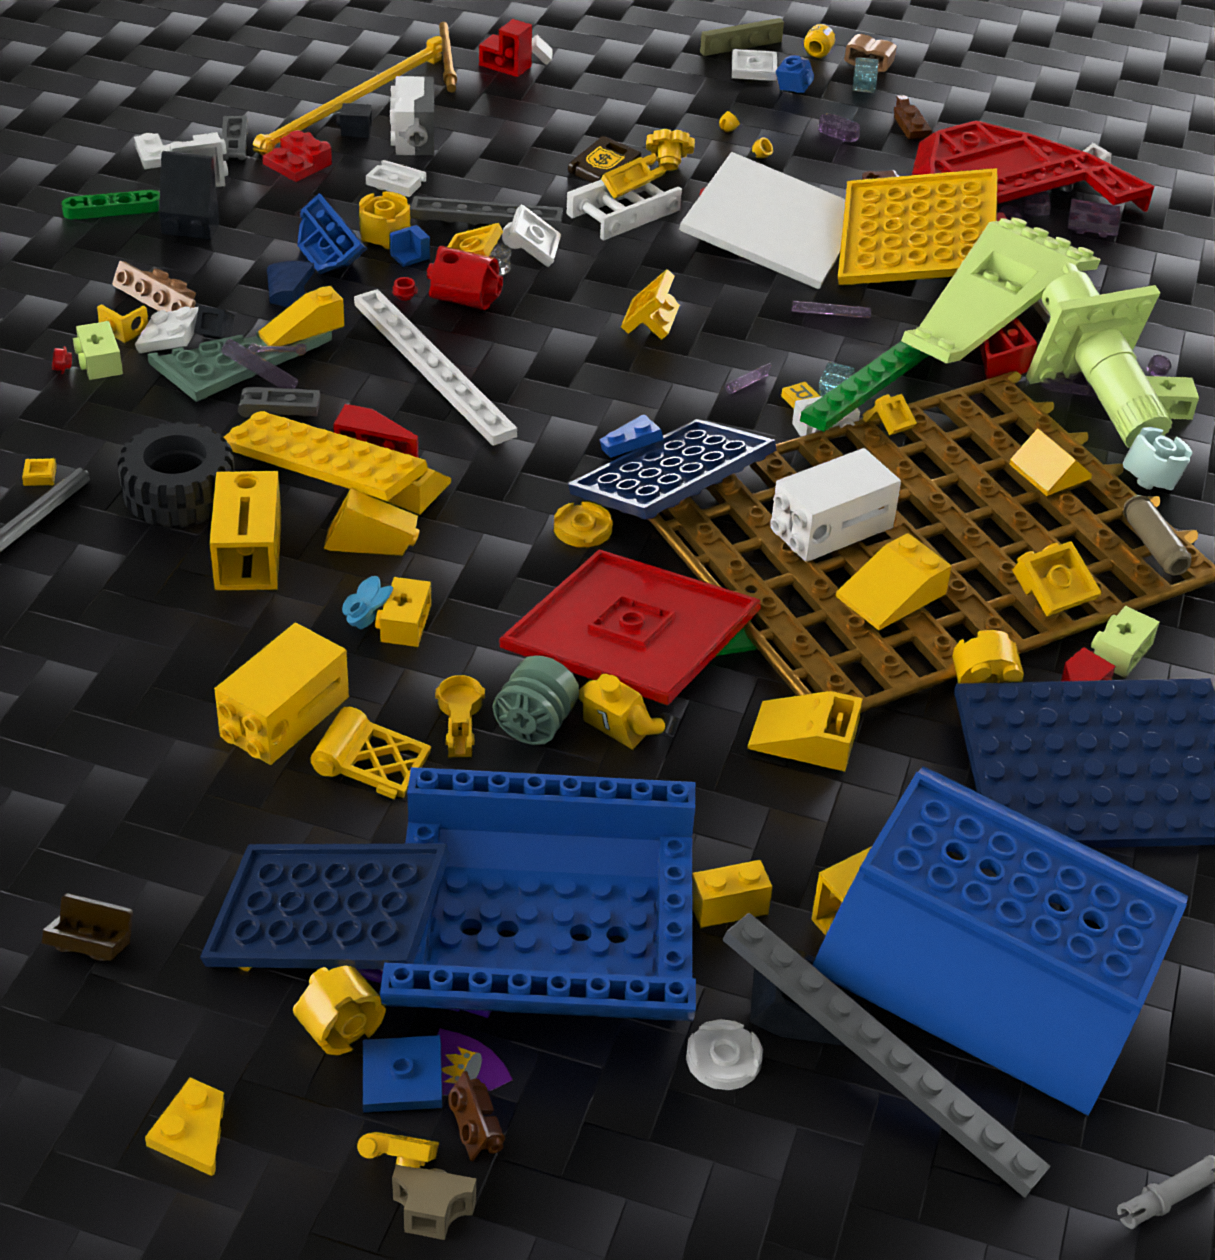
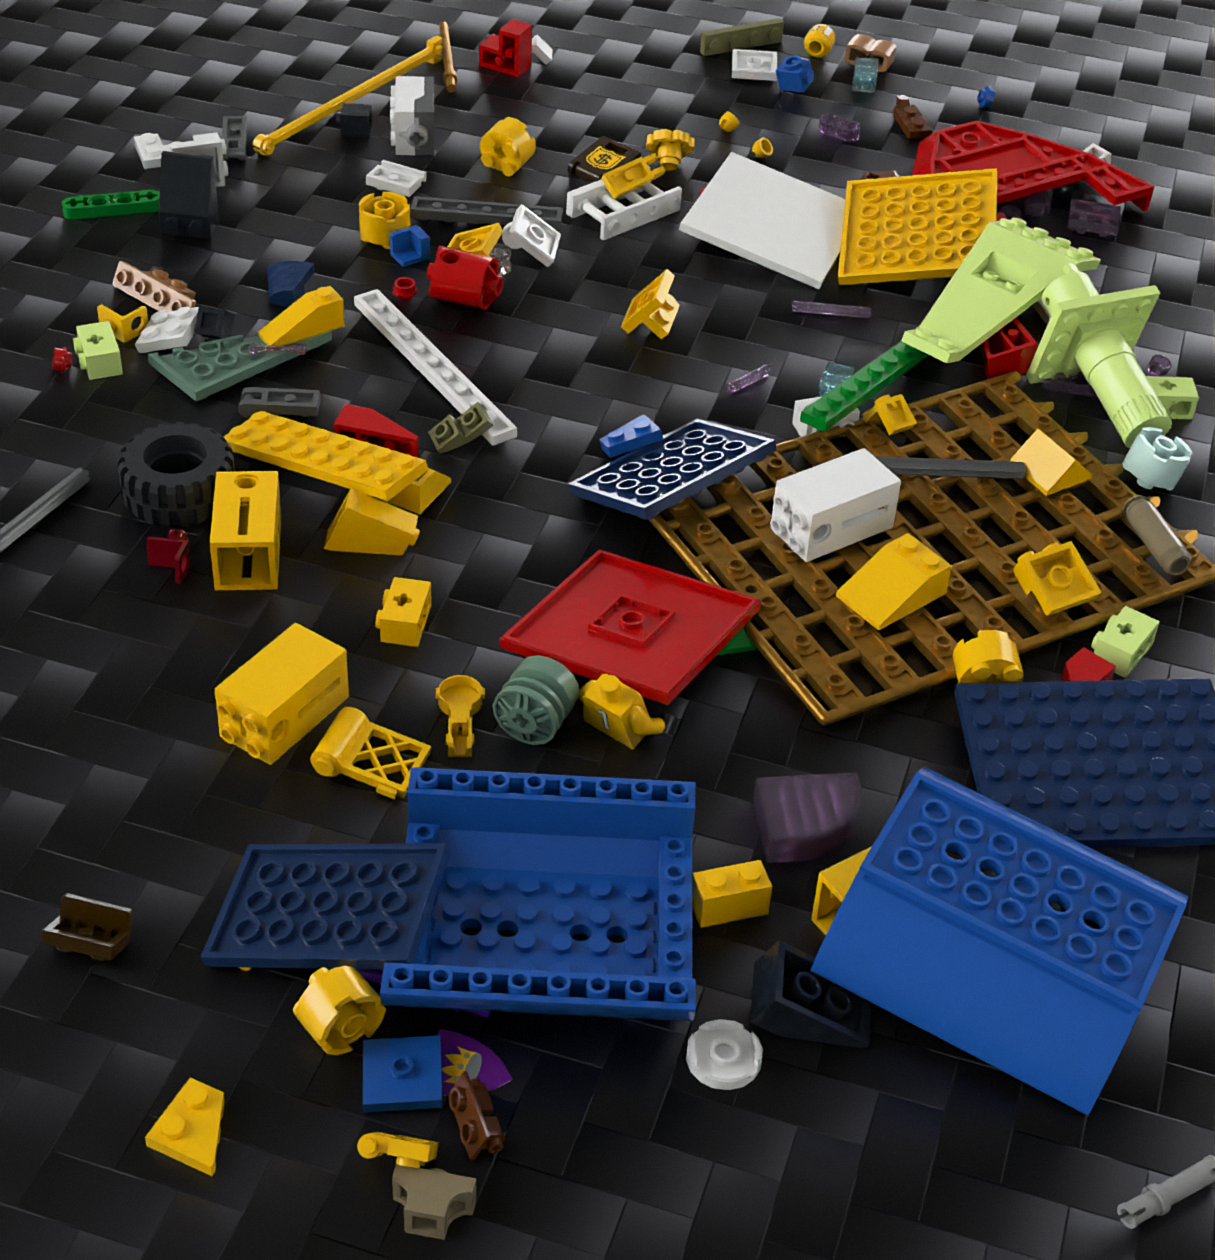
(39, 472): yellow tile -> none
(170, 552): none -> dark red bracket
(258, 365): clear purple axle -> none
(299, 156): red plate -> none
(327, 237): blue wedge -> none
(362, 606): dark azure plate -> none
(454, 432): none -> olive slope
(507, 146): none -> yellow brick
(583, 524): yellow tile -> none
(798, 392): yellow tile -> none
(802, 728): yellow slope -> none
(806, 814): none -> clear purple brick
(887, 1055): dark grey plate -> none
(954, 467): none -> dark grey axle
(986, 97): none -> blue plate

